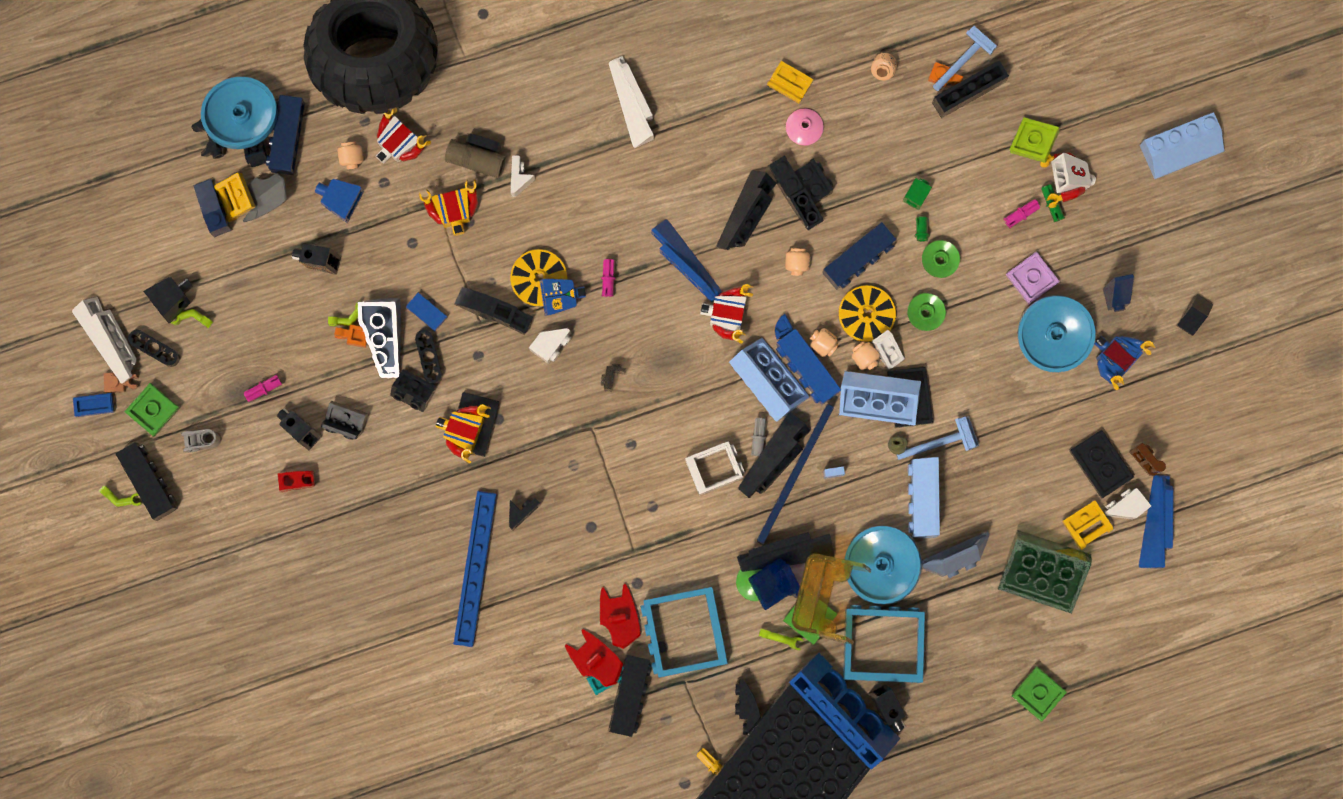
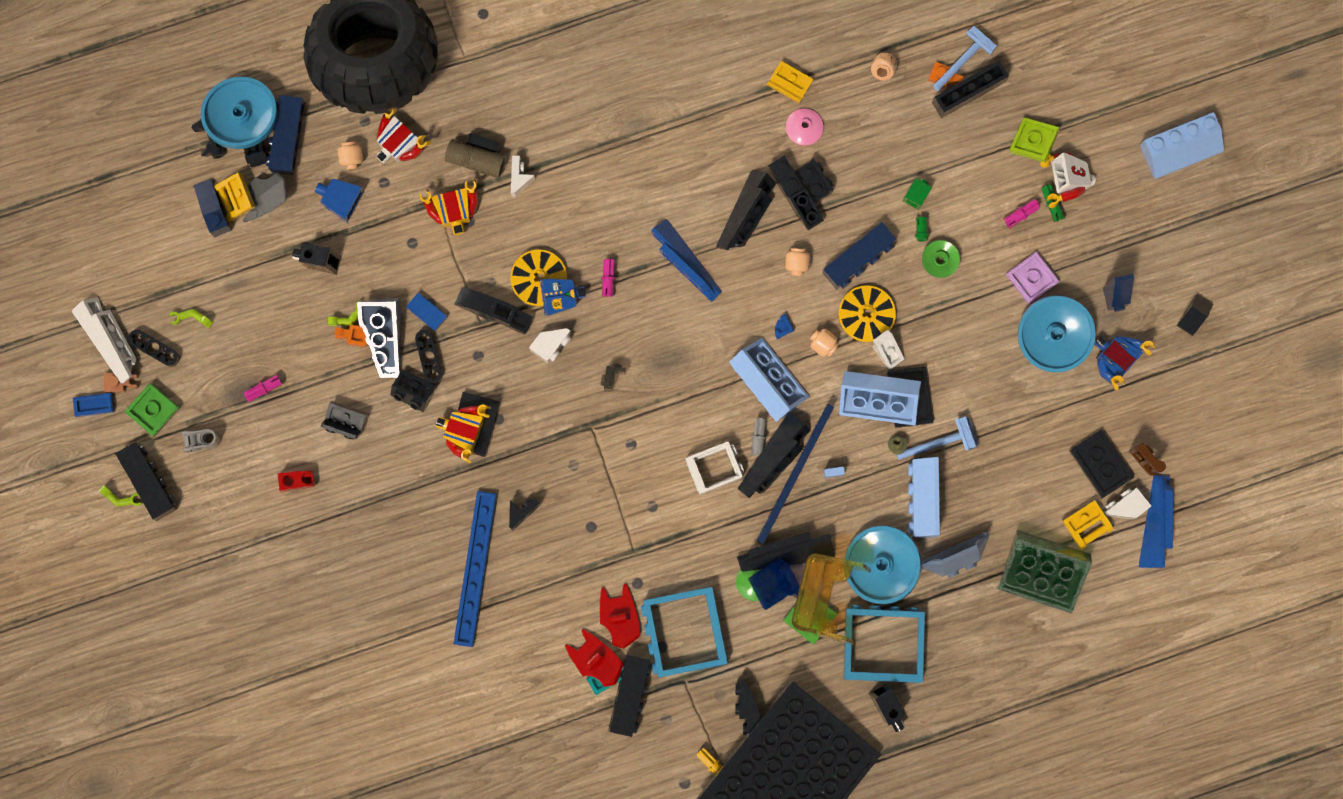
(169, 297): black torso -> none
(298, 428): black torso -> none
(632, 103): white wedge -> none
(728, 312): torso -> none
(780, 638): lime arm -> none
(808, 367): blue brick -> none
(865, 356): light nougat head -> none
(882, 737): blue fence -> none
(930, 303): bright green dish -> none
(1038, 694): bright green plate -> none

